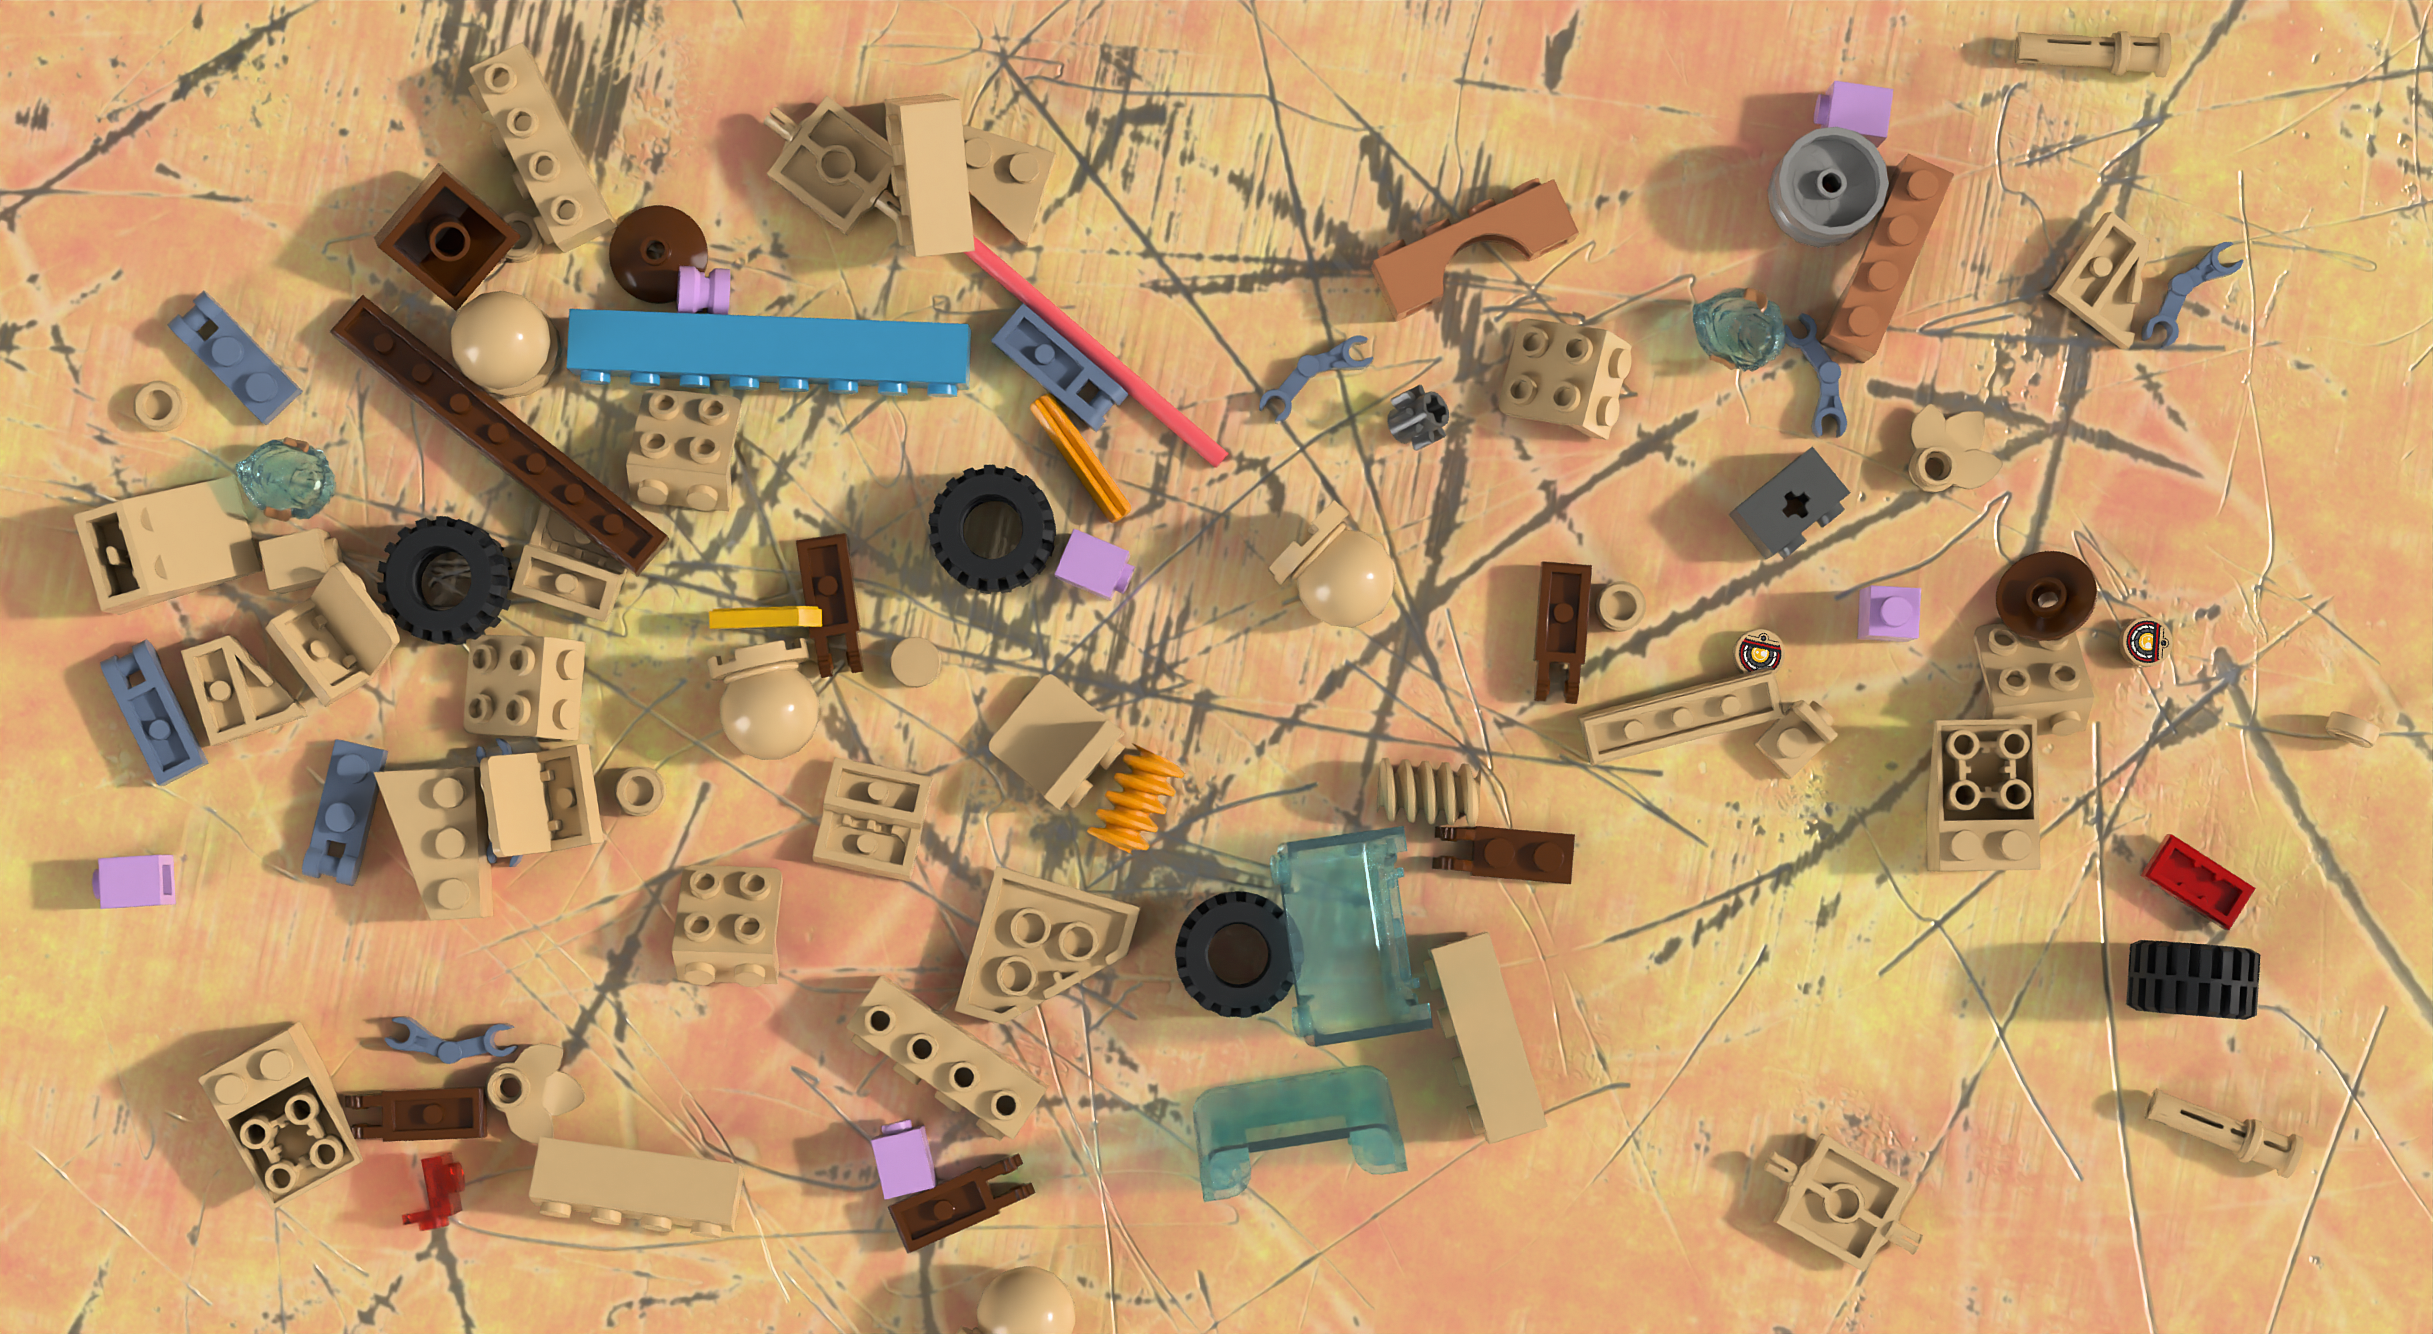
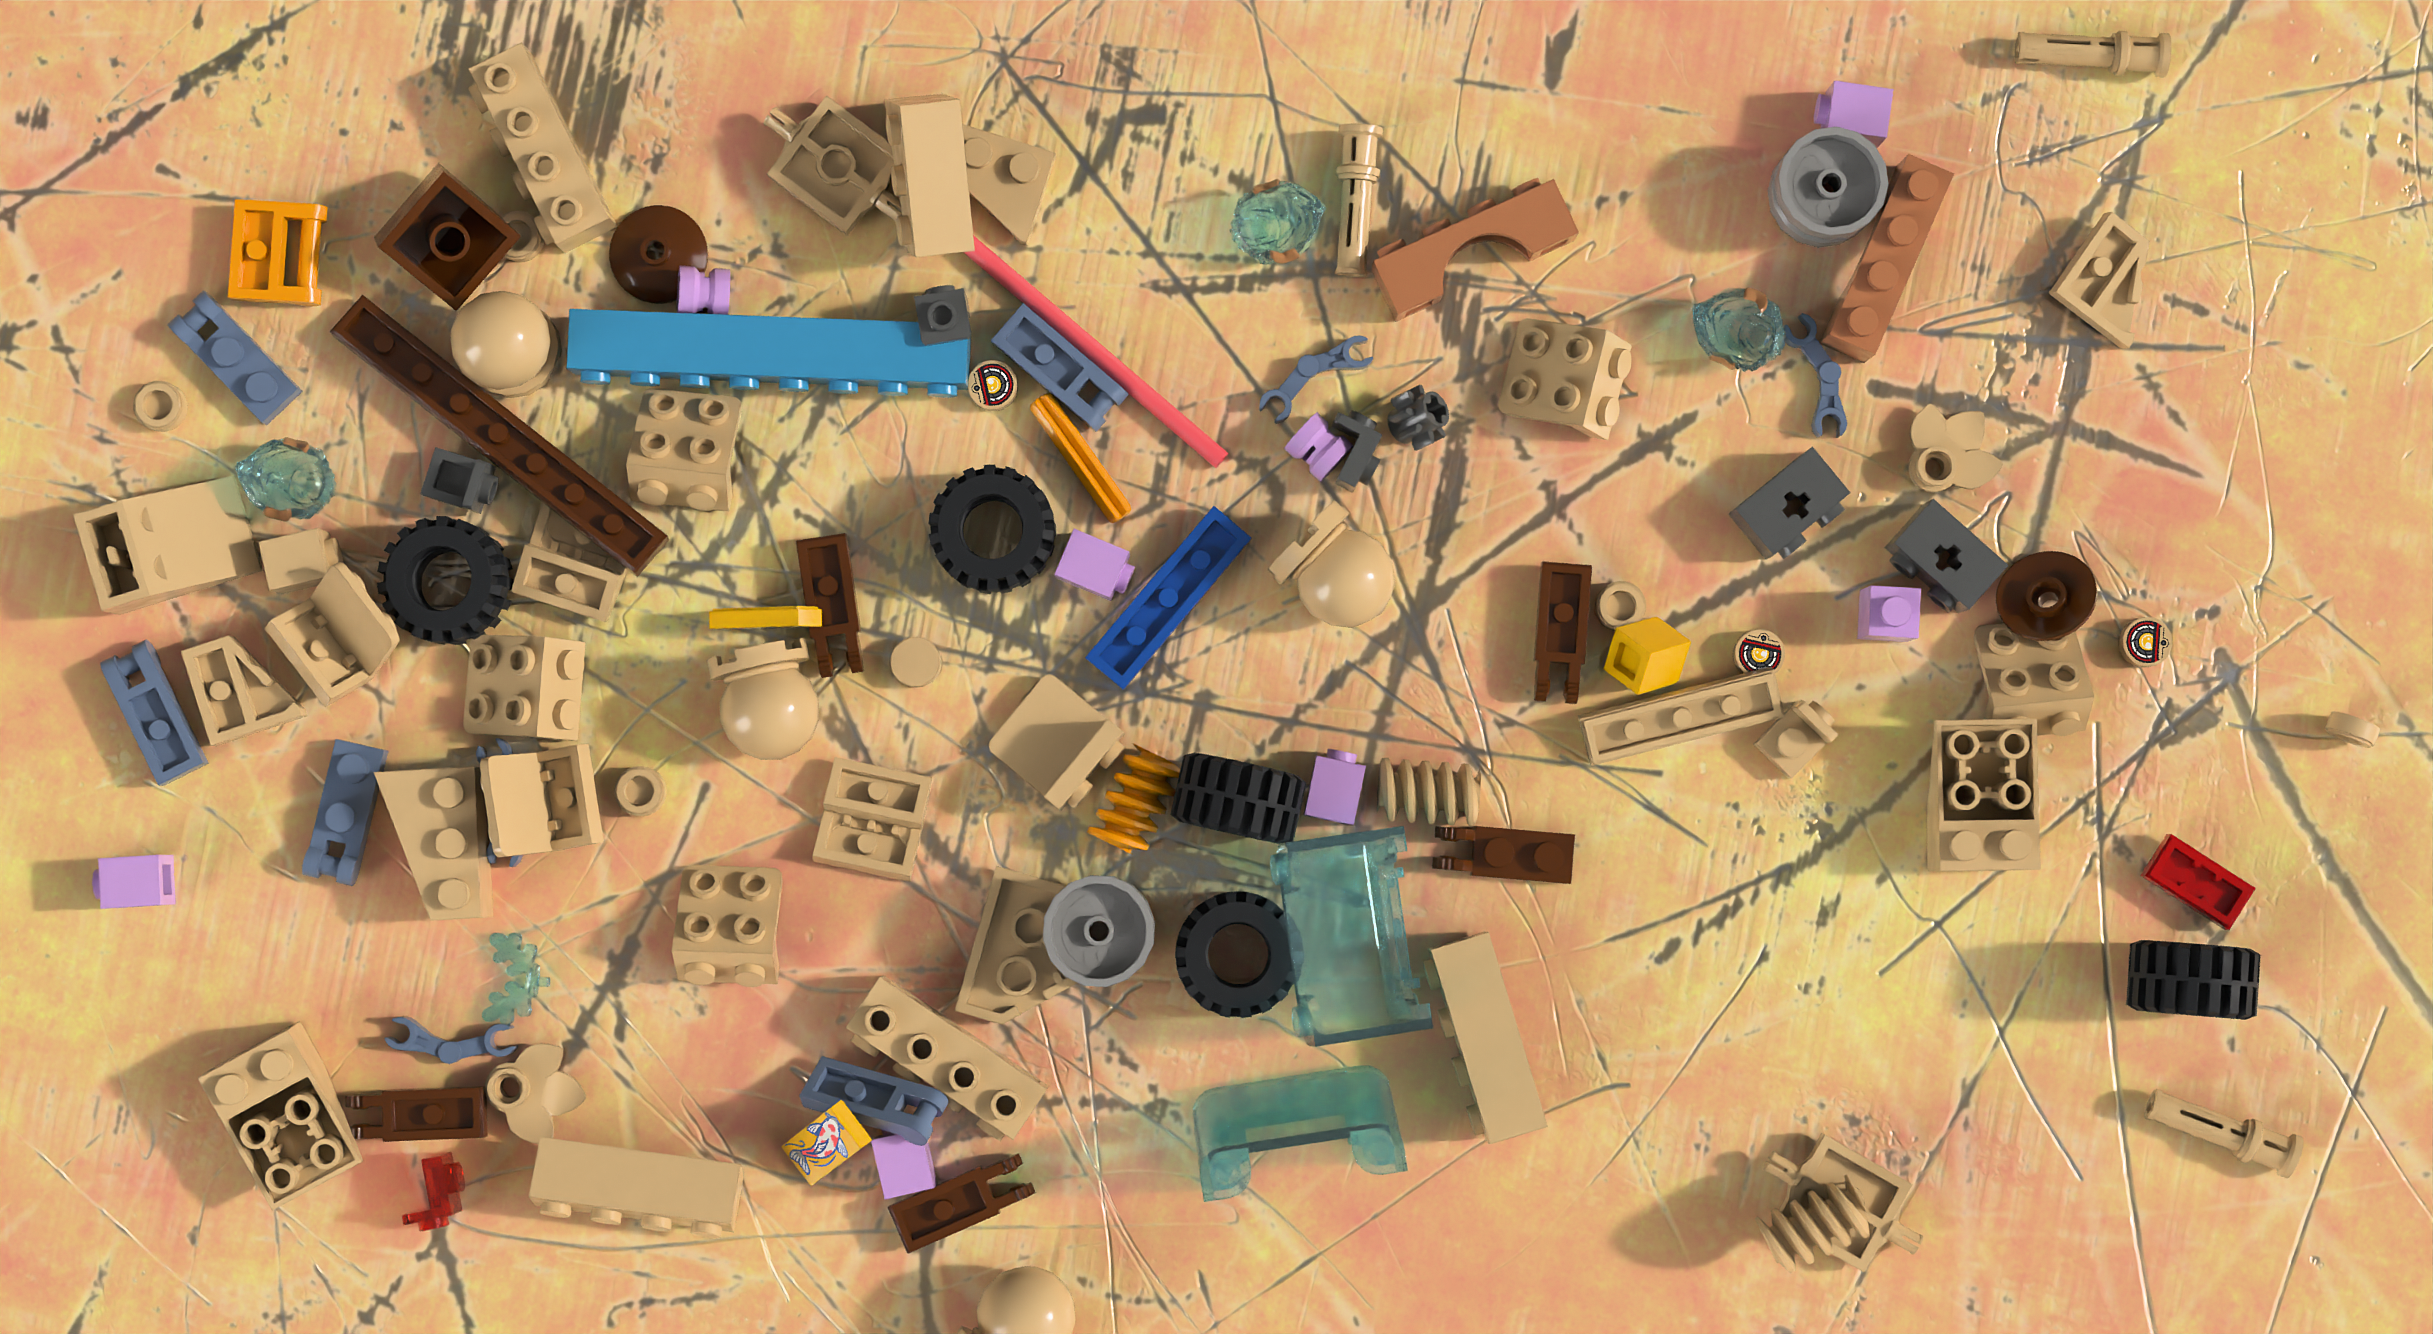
(260, 252): none -> light orange plate
(460, 481): none -> dark grey bracket
(520, 996): none -> clear light blue animal
(826, 1142): none -> tile
(875, 1098): none -> sand blue plate
(943, 315): none -> dark grey bracket
(992, 385): none -> tile
(1084, 957): none -> light grey wheel
(1168, 598): none -> blue plate
(1238, 798): none -> black tyre
(1276, 221): none -> clear light blue hair
(1318, 447): none -> lavender wheel
(1335, 787): none -> lavender brick
(1358, 174): none -> tan pin
(1361, 462): none -> dark grey bracket
(1647, 655): none -> yellow panel
(1815, 1225): none -> tan piece
(1970, 560): none -> dark grey brick
(2181, 285): sand blue piece -> none

